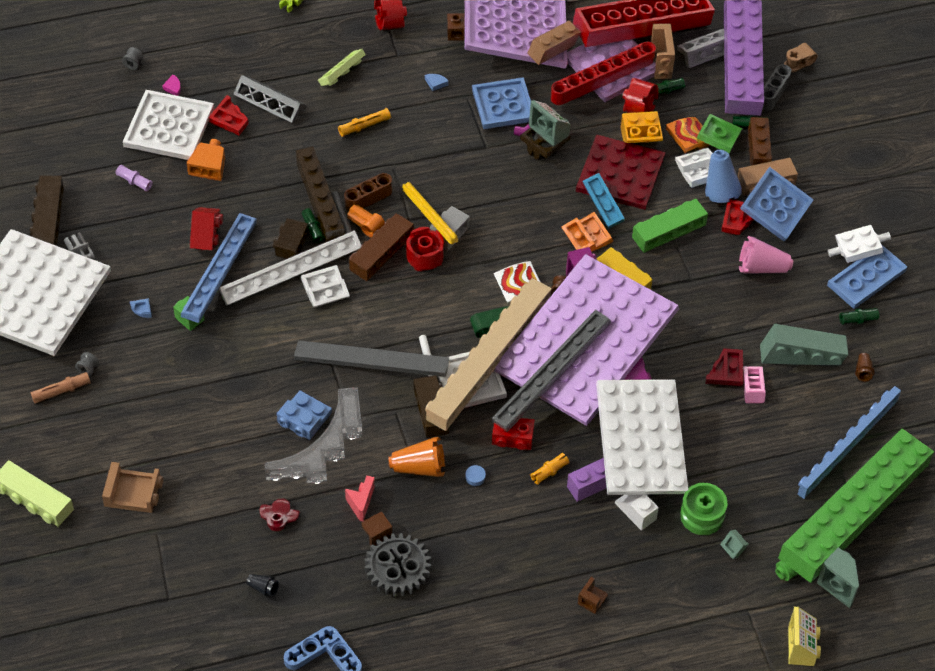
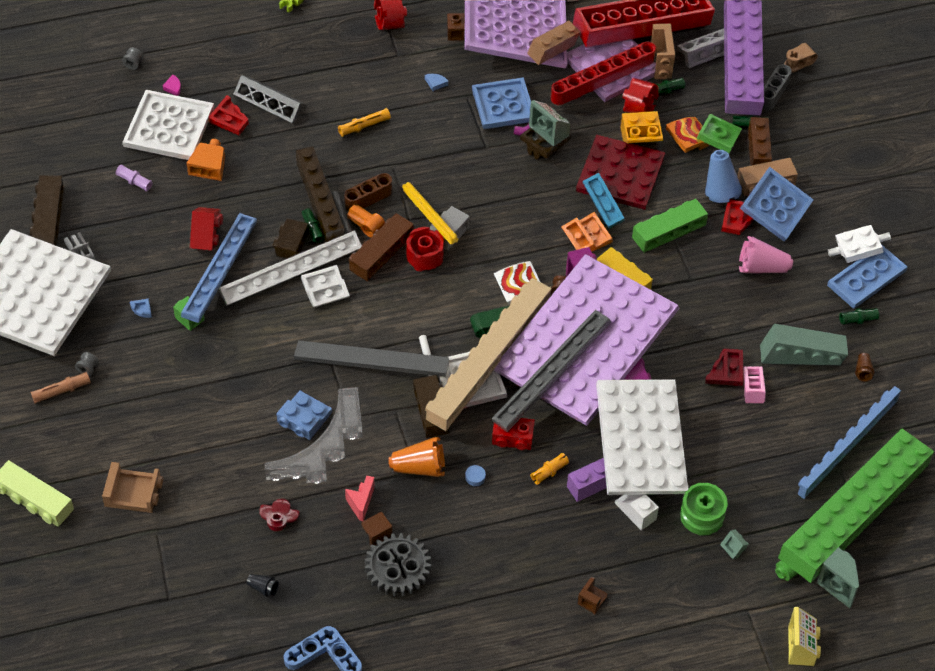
(342, 68): yellowish green plate -> none
(695, 166): white slope -> none

